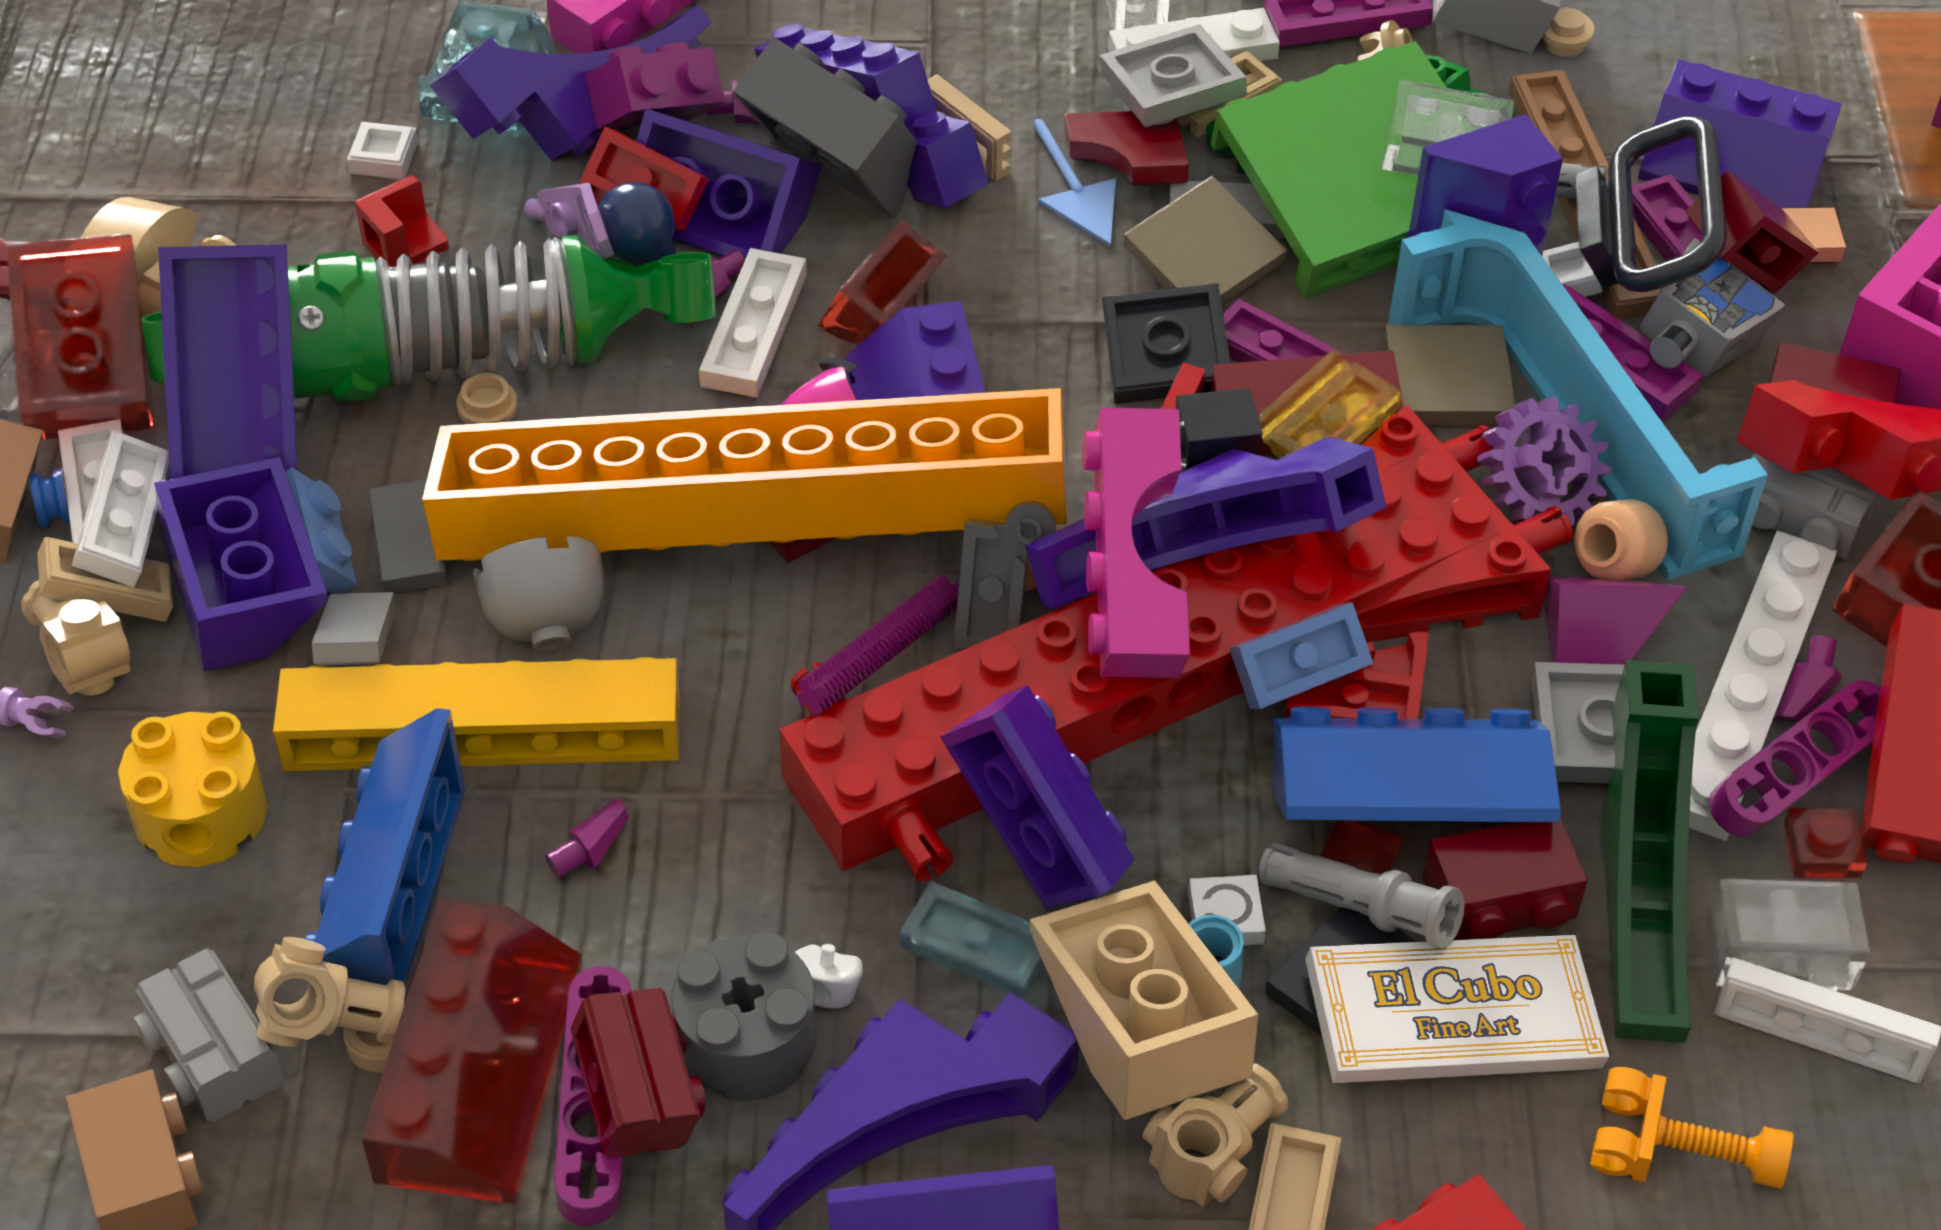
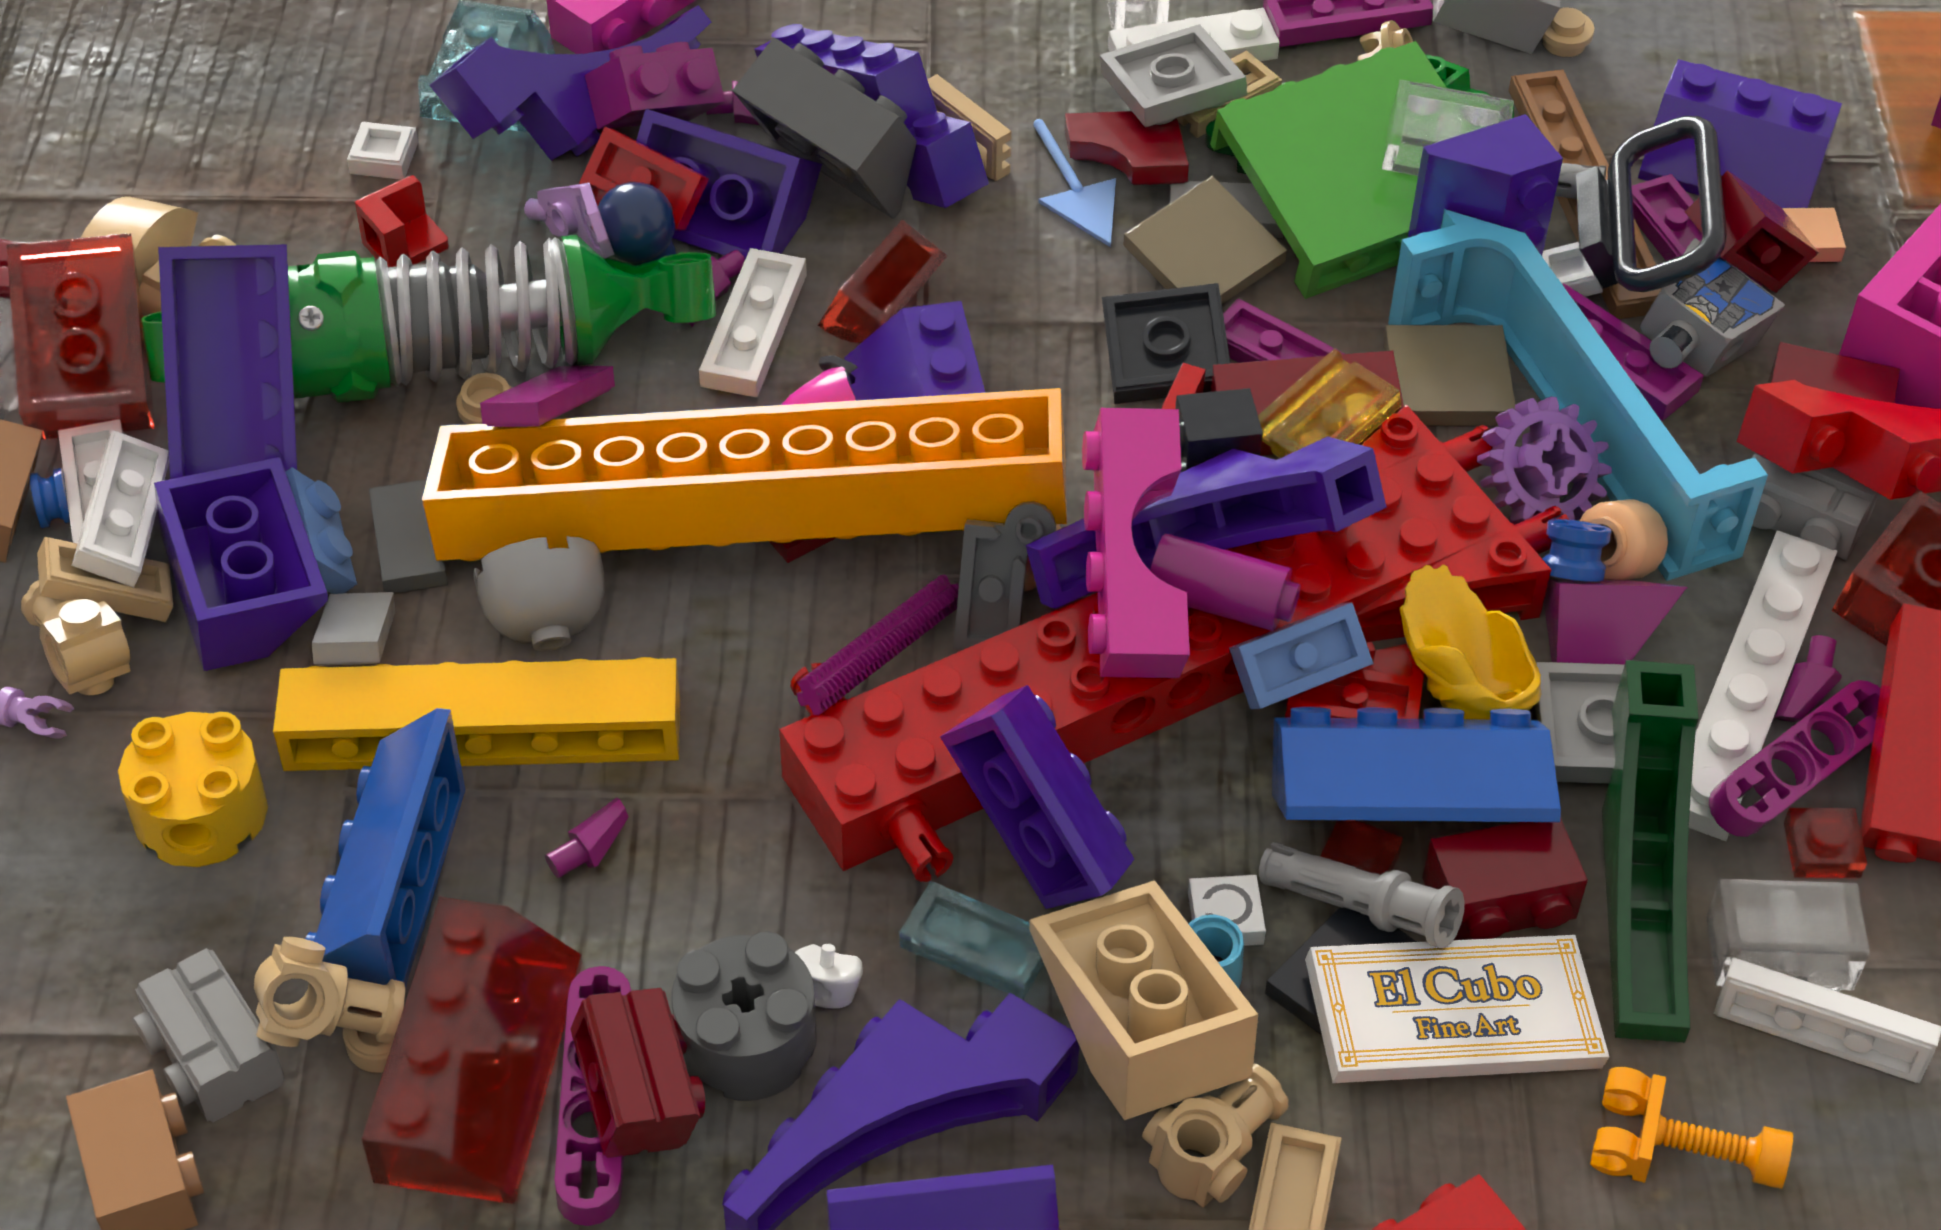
(547, 396): none -> magenta tile
(1227, 582): none -> magenta brick
(1469, 654): none -> yellow hair
(1577, 549): none -> blue wheel

